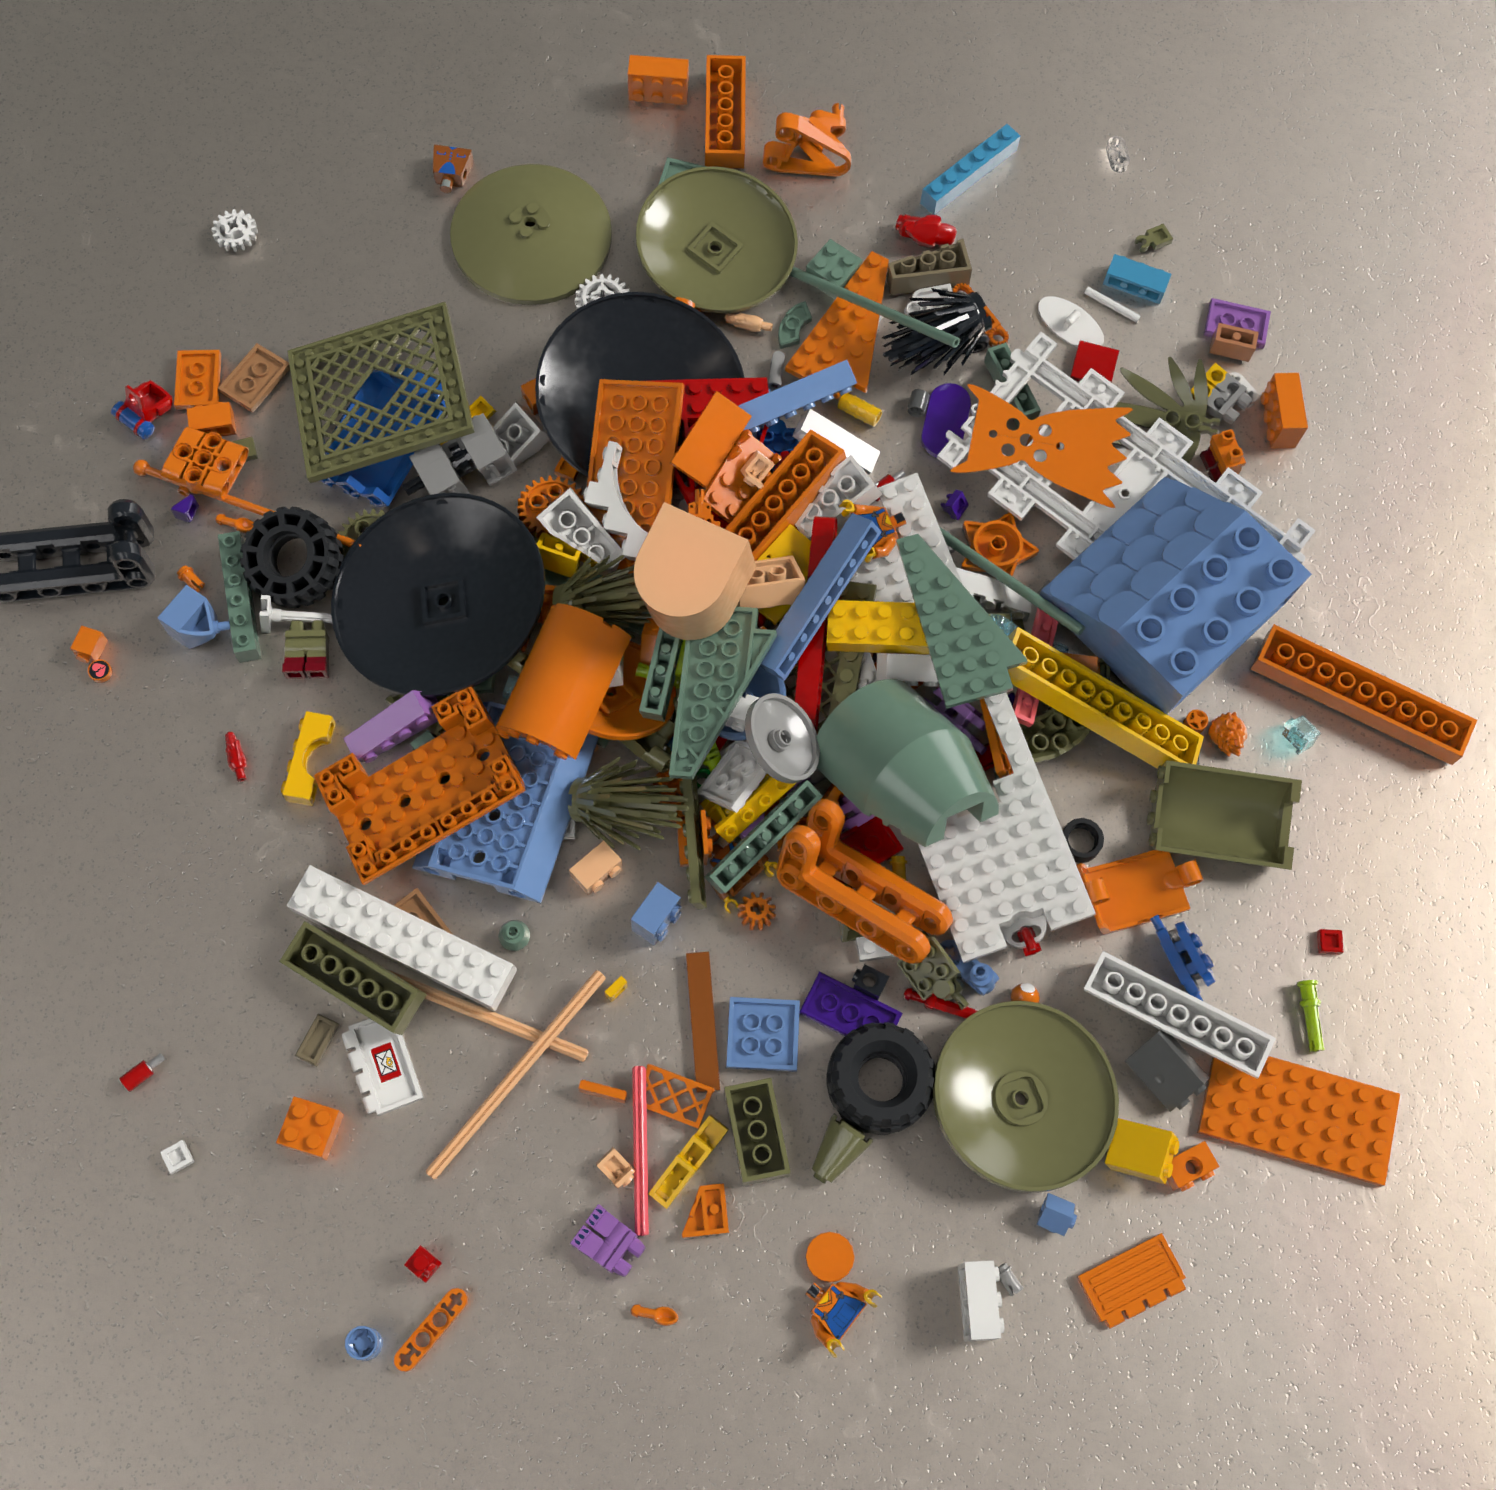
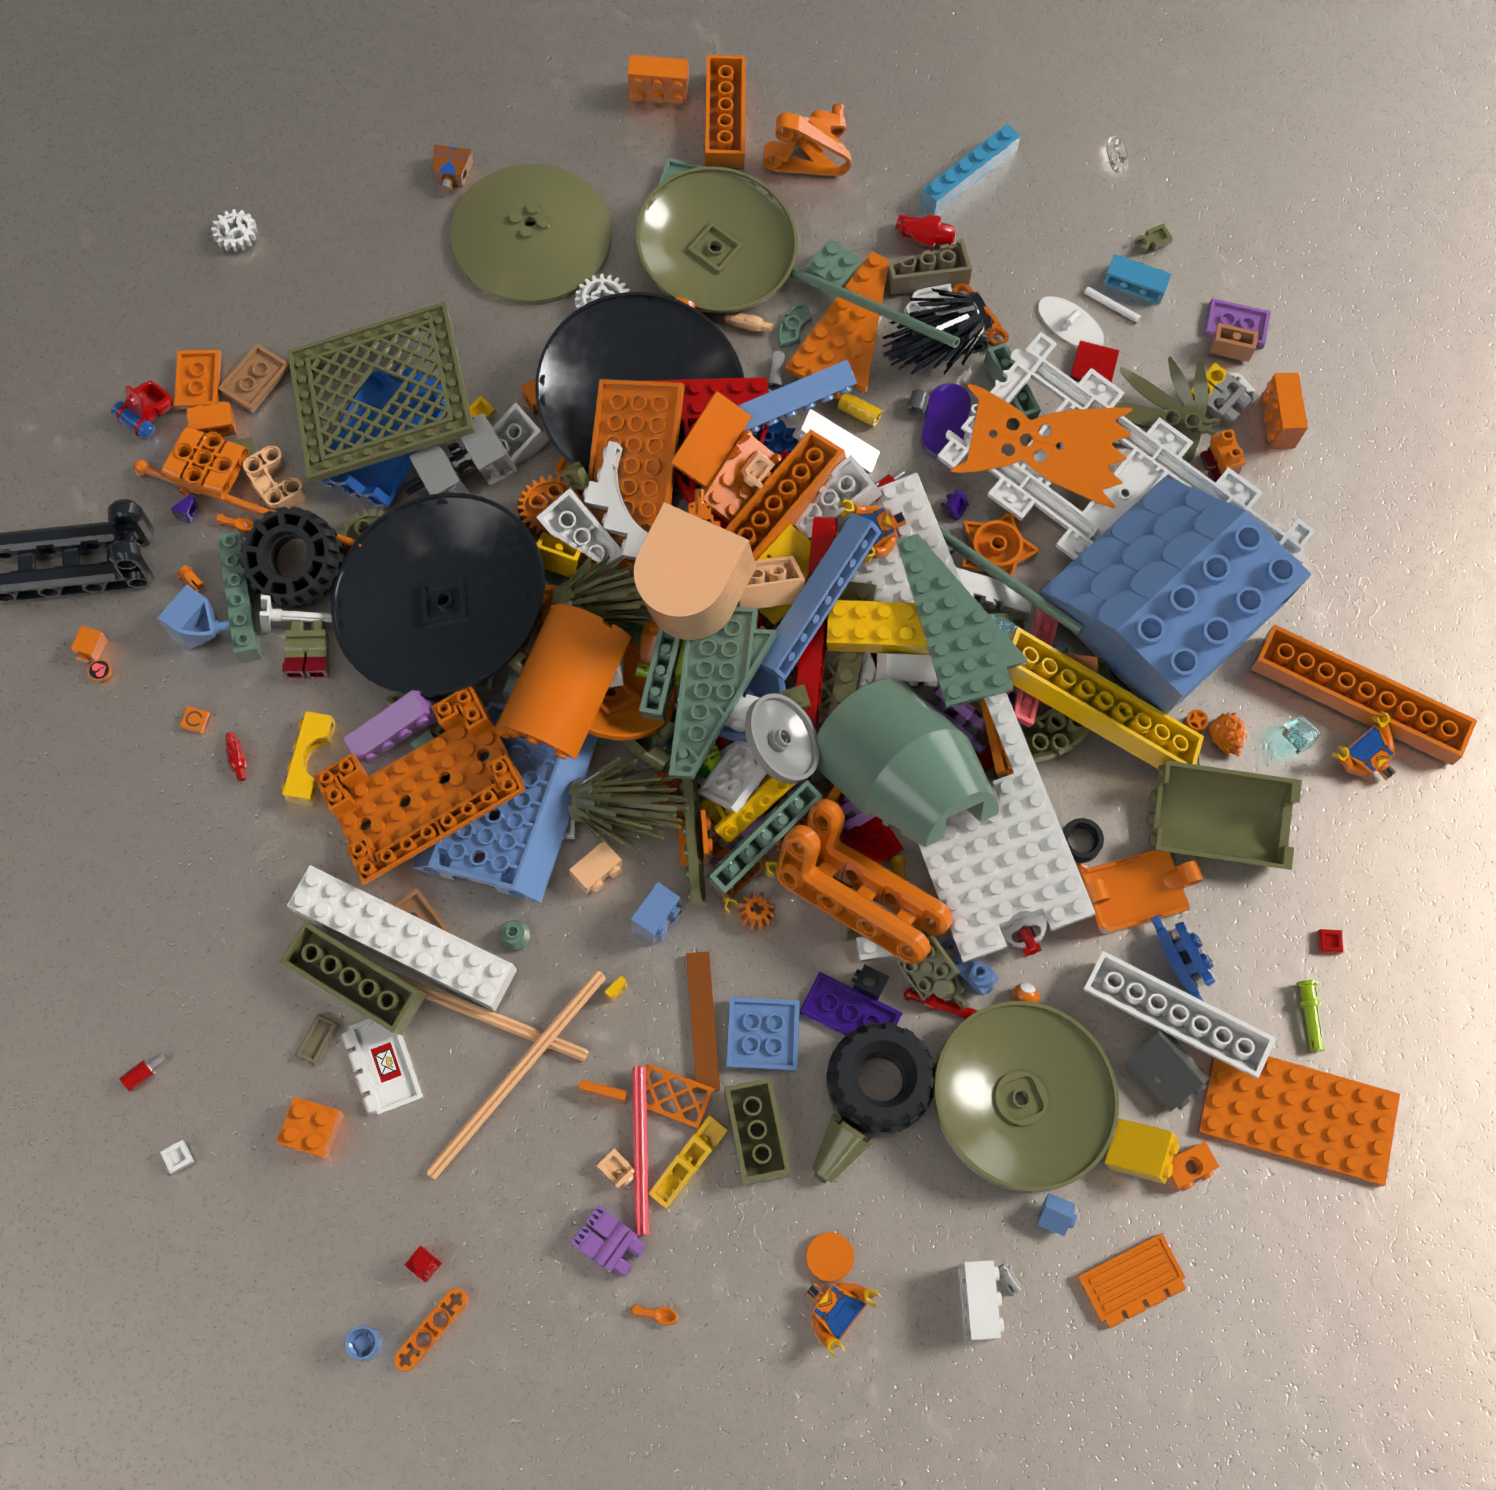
(195, 720): none -> orange tile
(265, 485): none -> light nougat beam
(576, 476): none -> olive bracket
(708, 1213): orange wing -> none
(798, 695): none -> olive plate
(1370, 751): none -> torso

